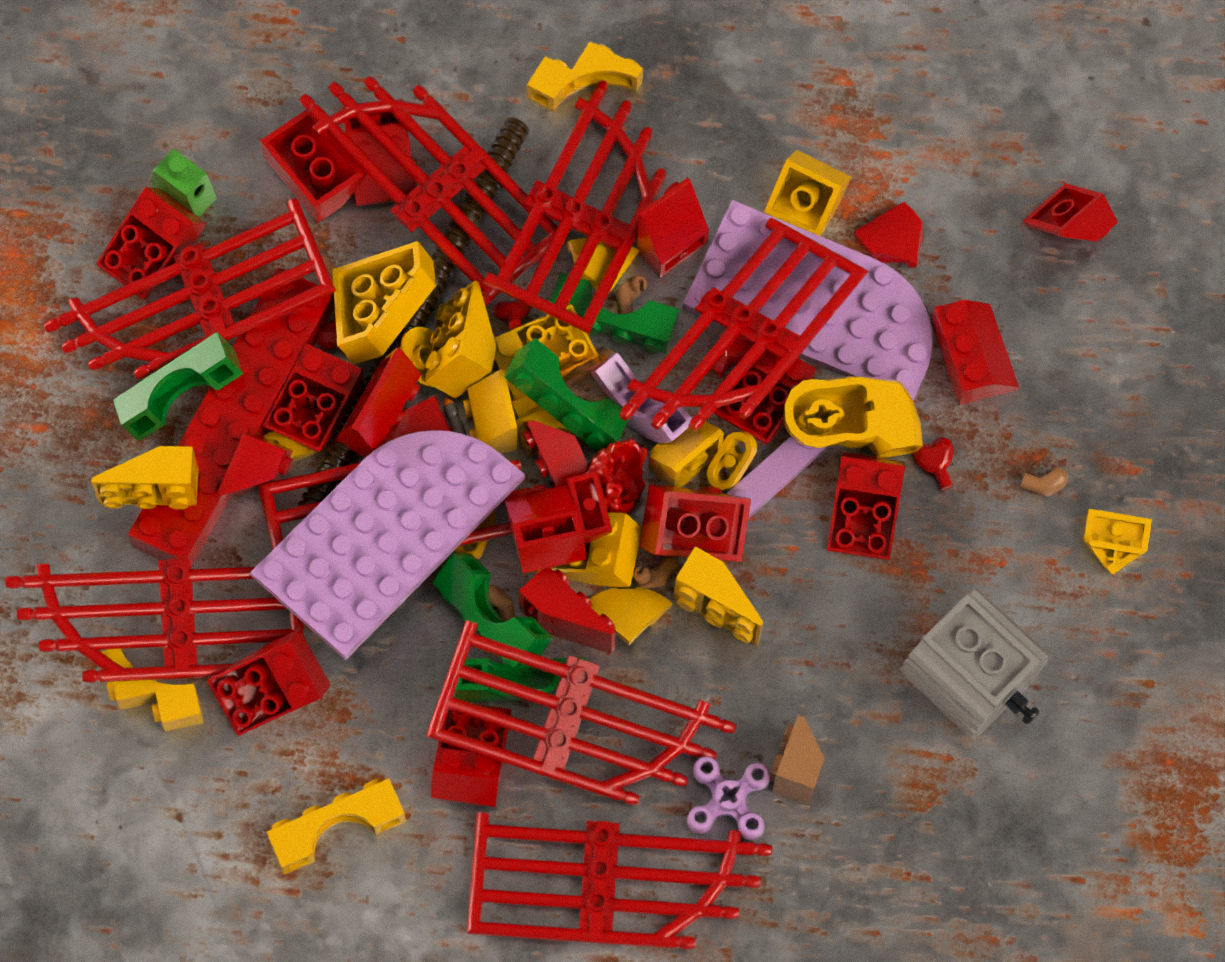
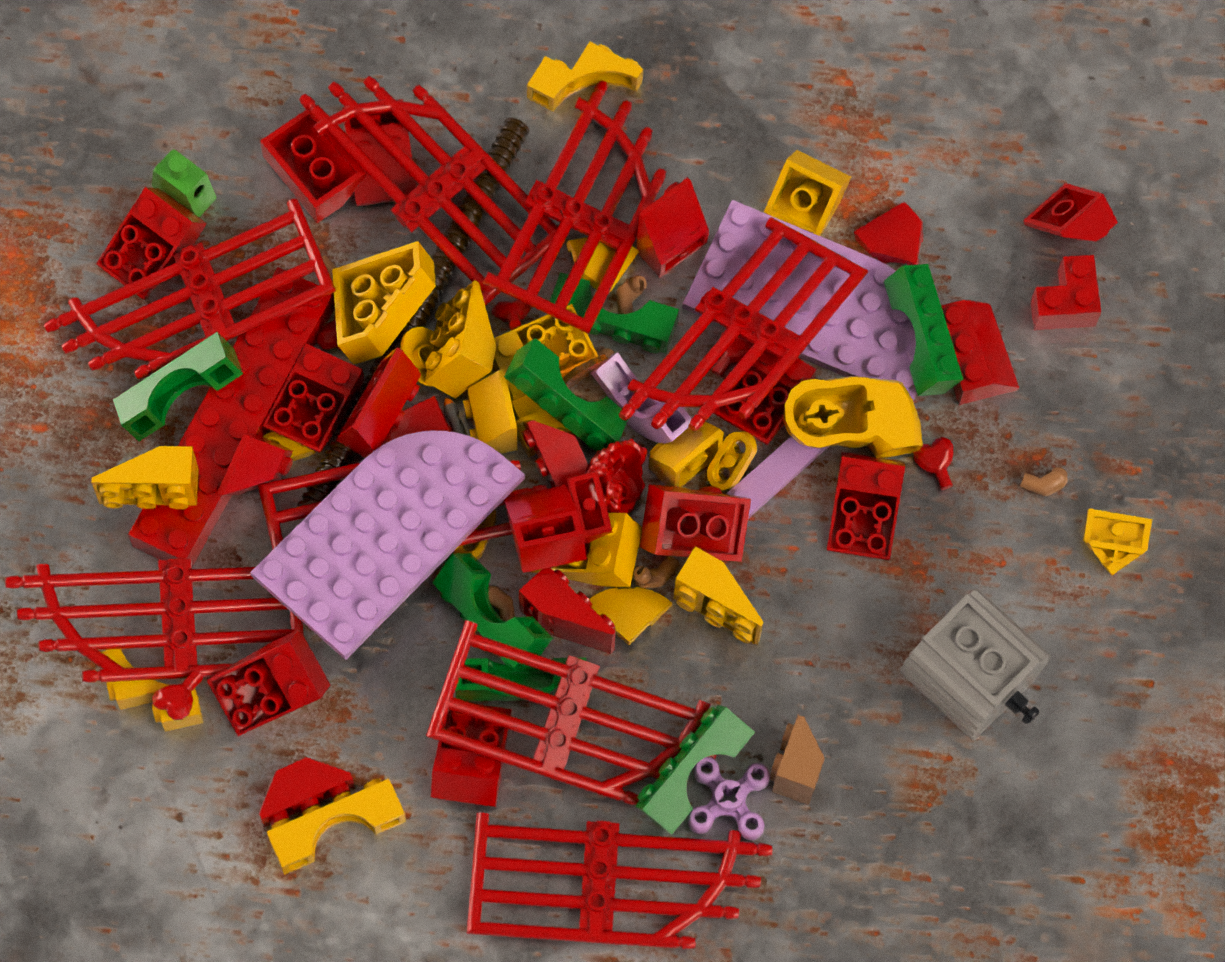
(177, 697): none -> red rock
(301, 787): none -> red slope
(667, 798): none -> arch
(935, 360): none -> green arch
(1071, 303): none -> red brick

